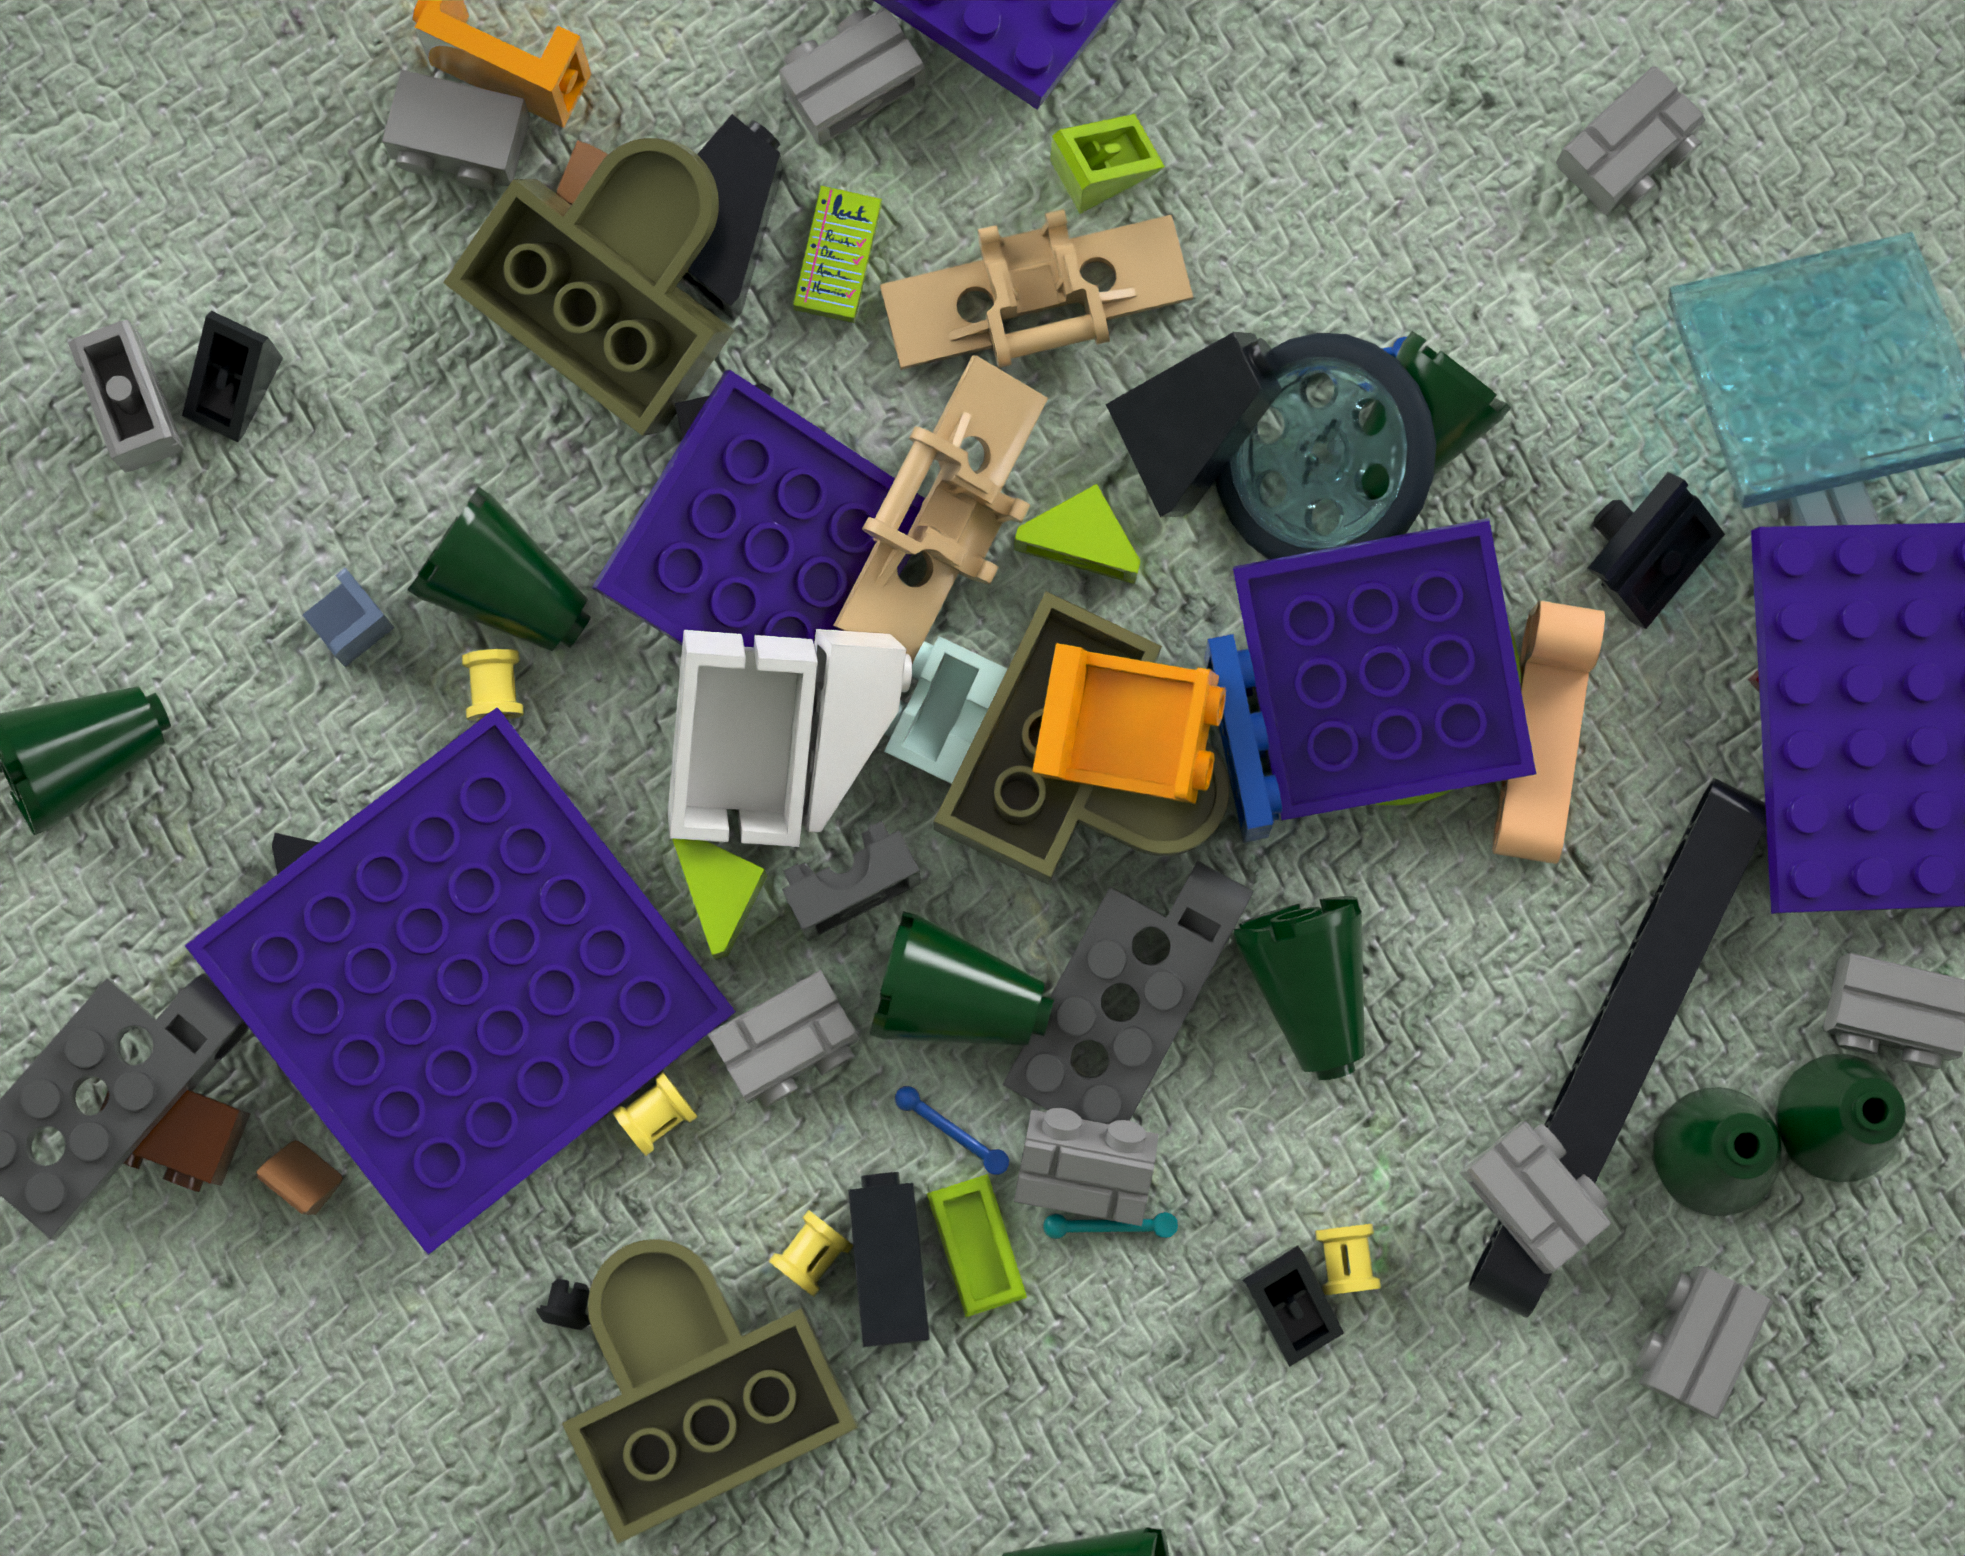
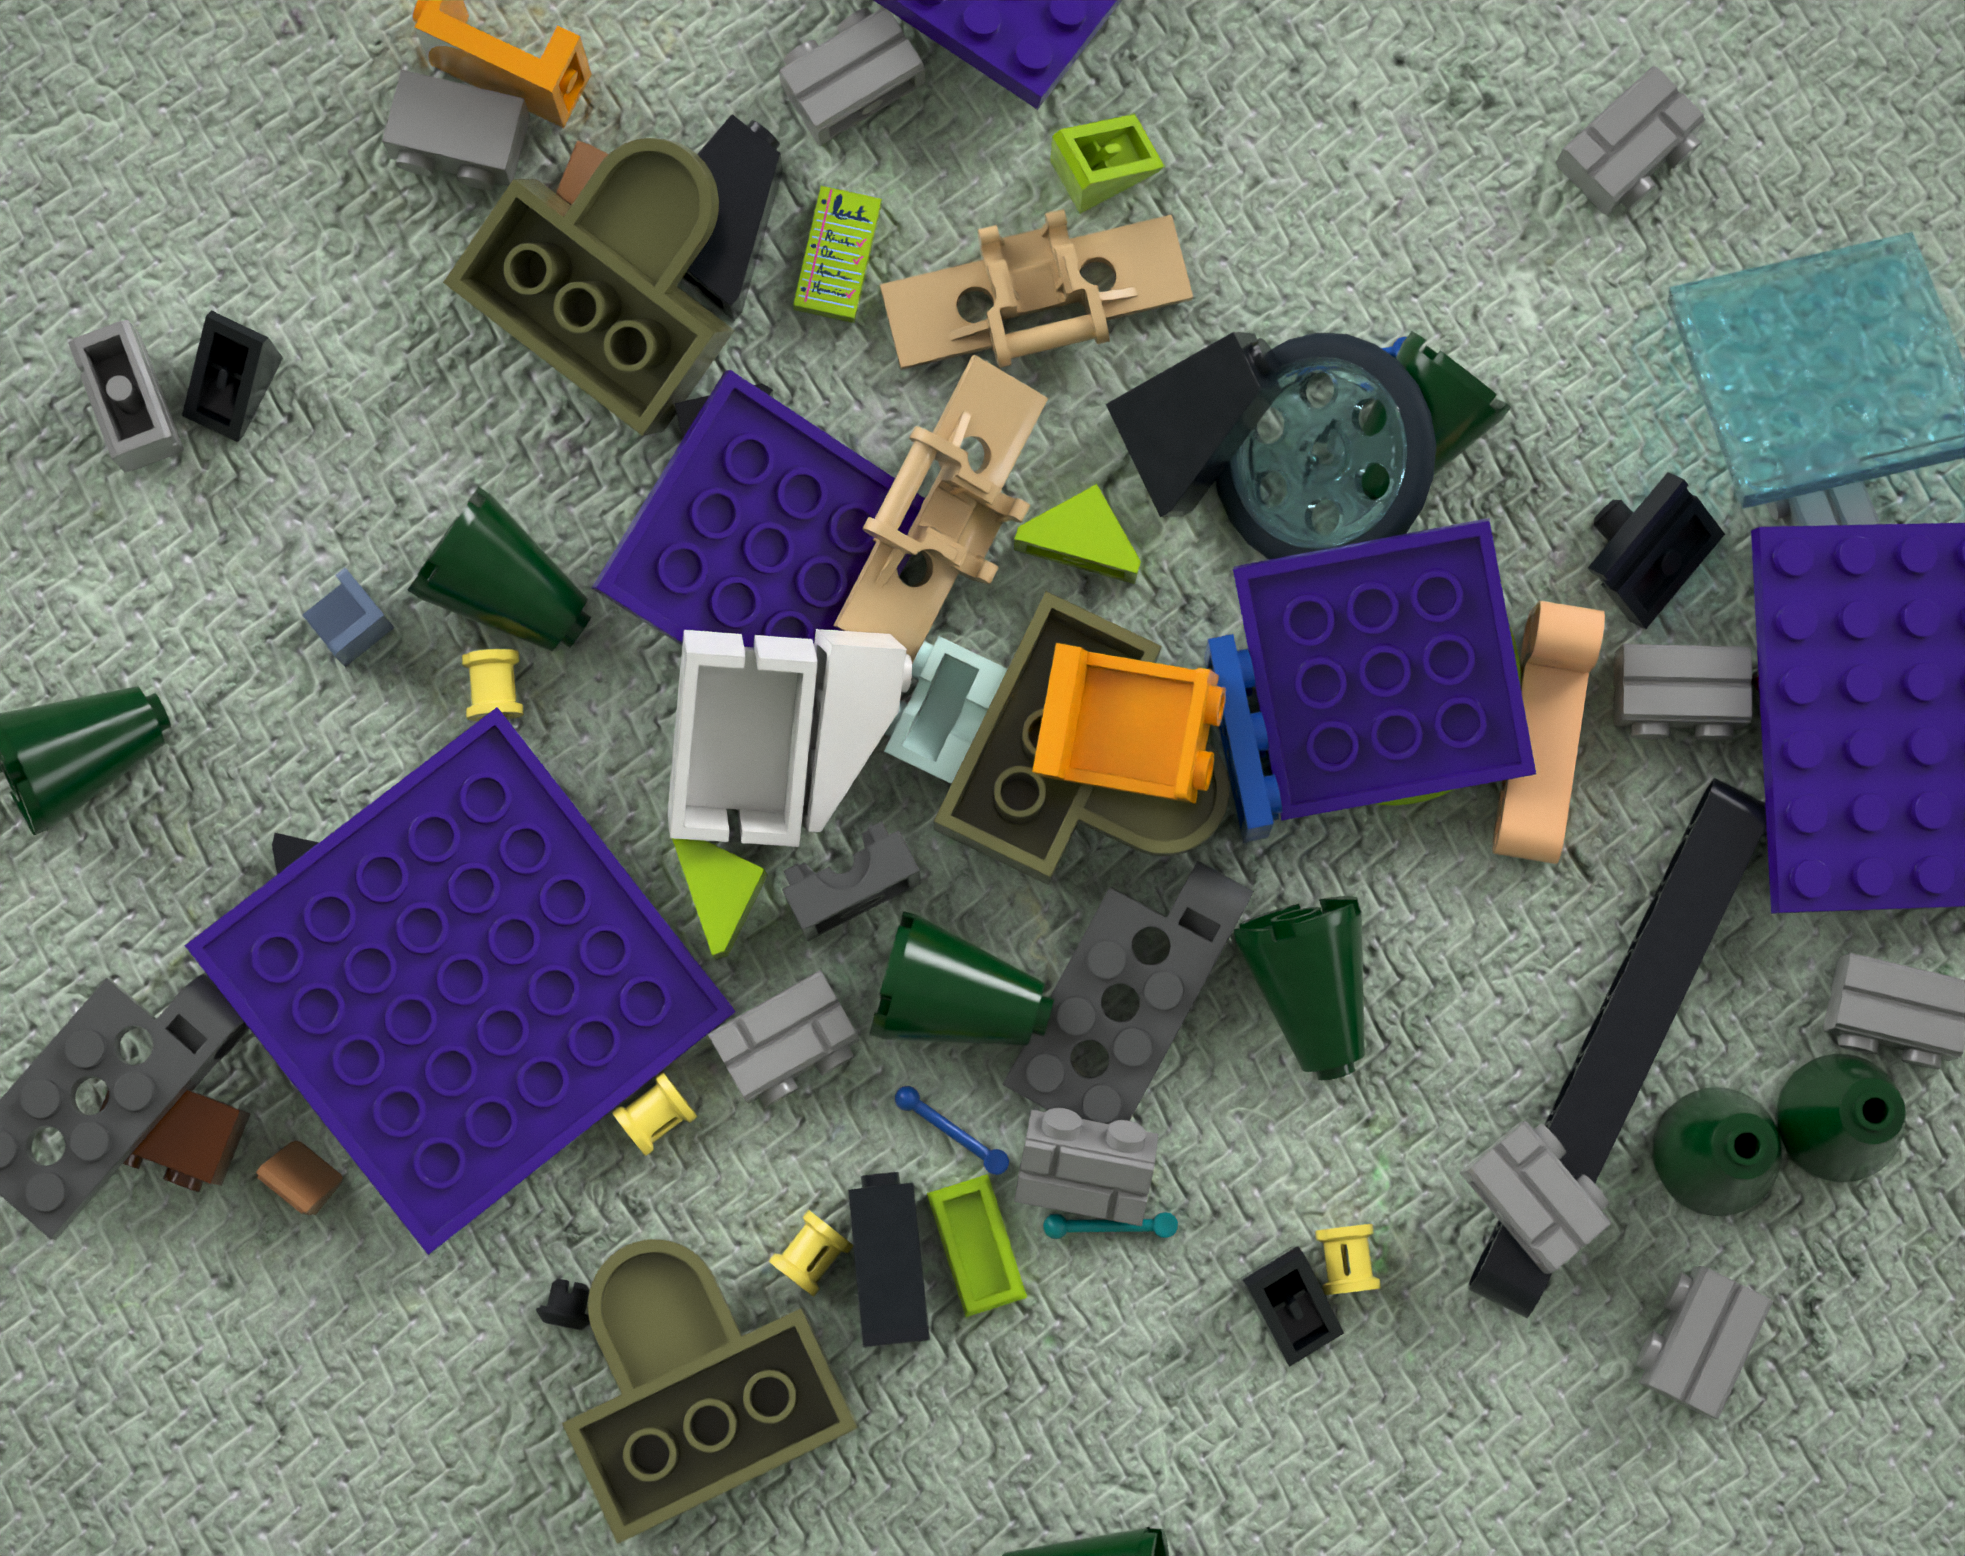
(1682, 689): none -> light grey brick

